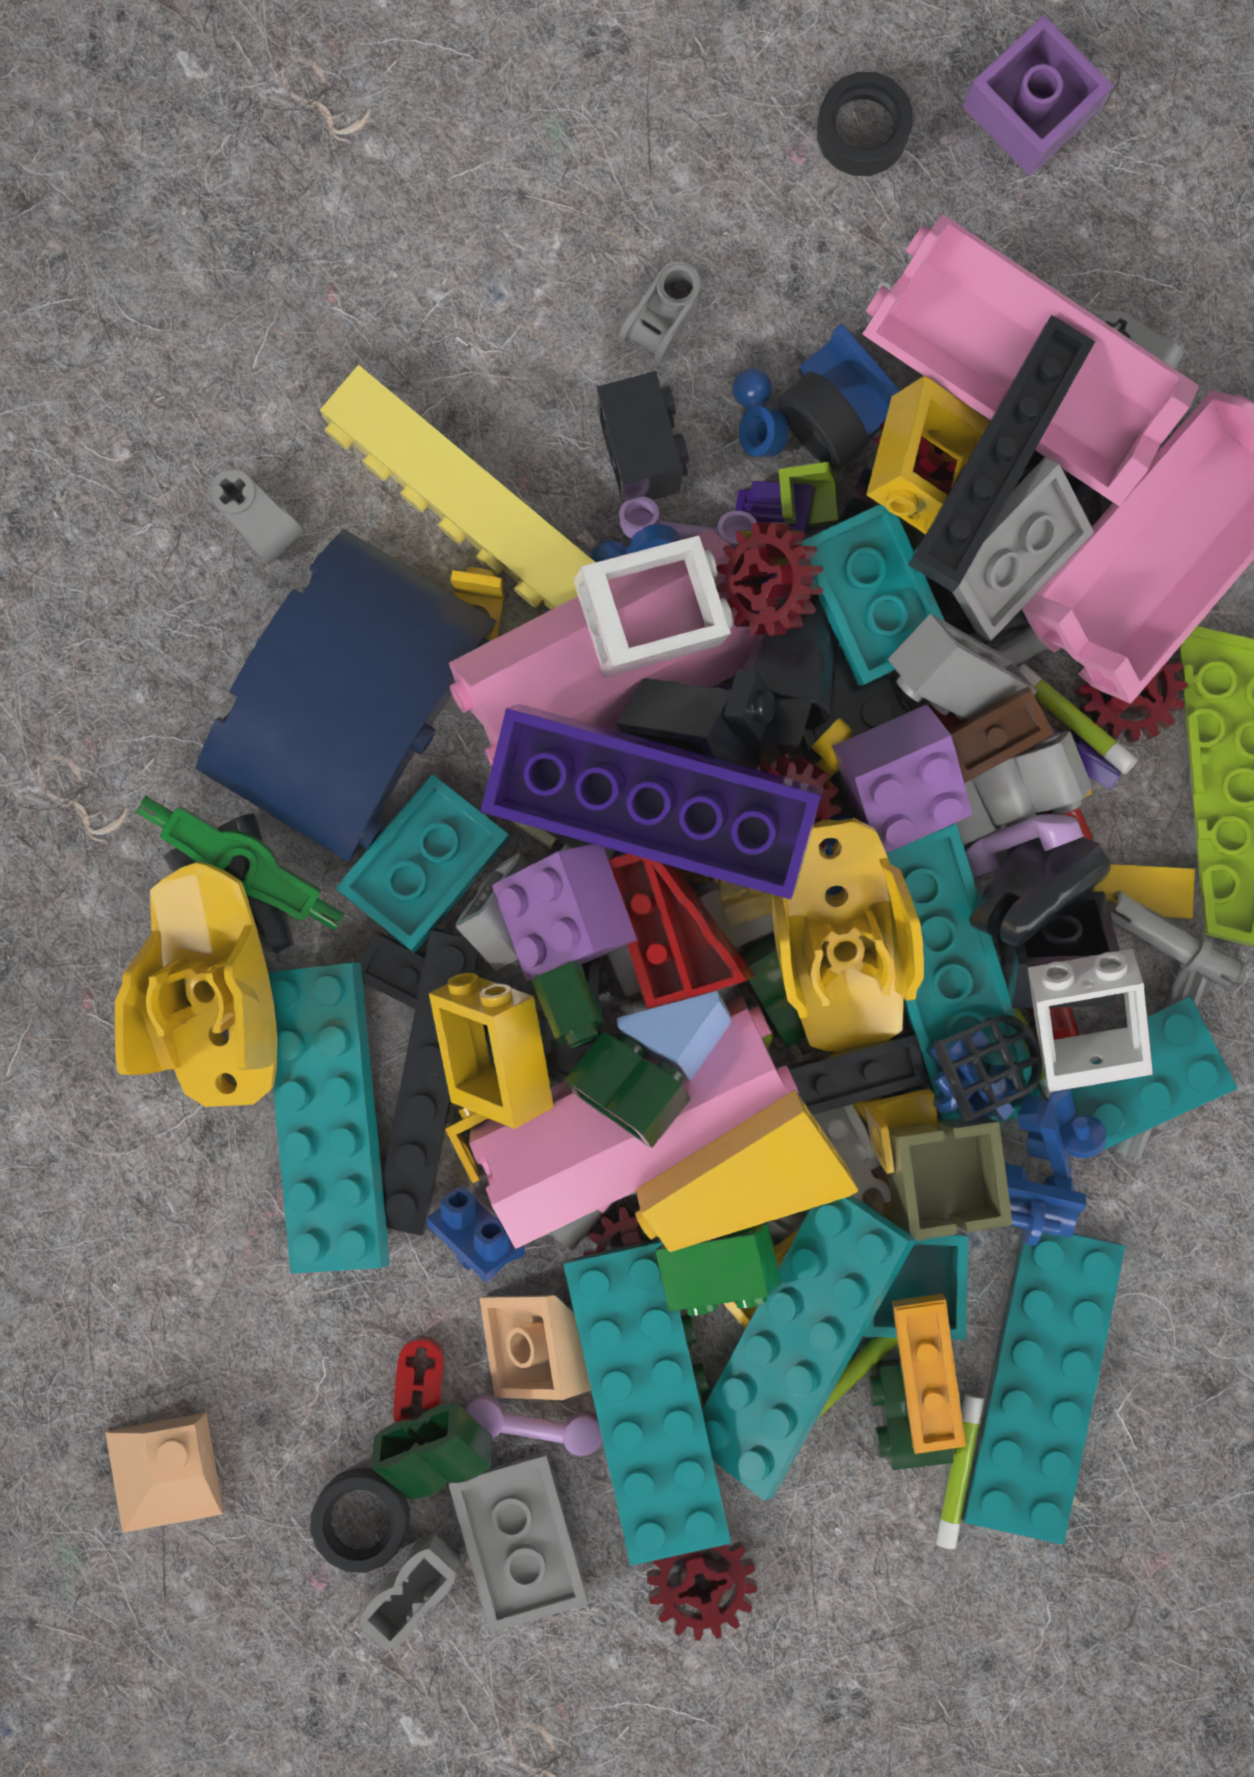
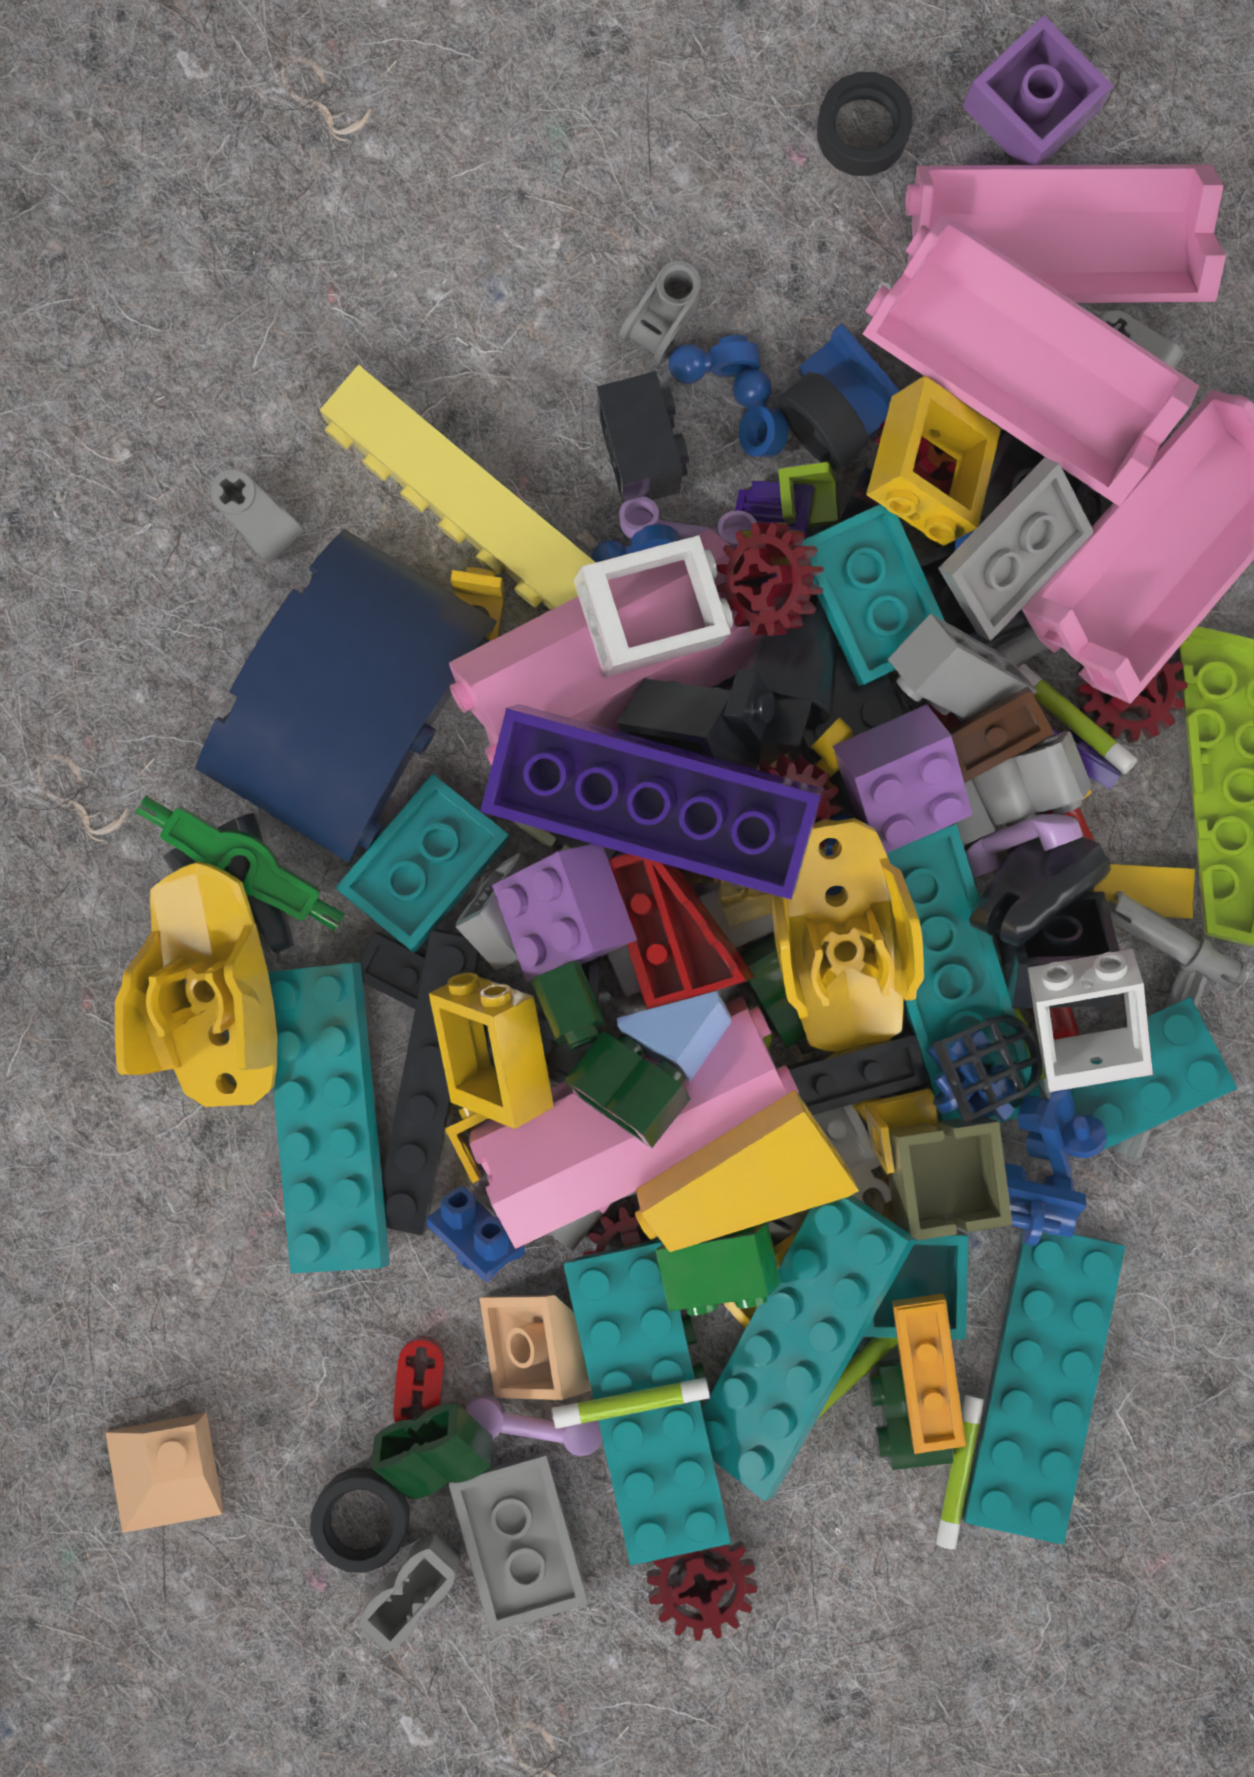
(630, 1403): none -> lime bar
(728, 358): none -> blue plate
(1001, 454): black plate -> none
(1088, 227): none -> bright pink panel

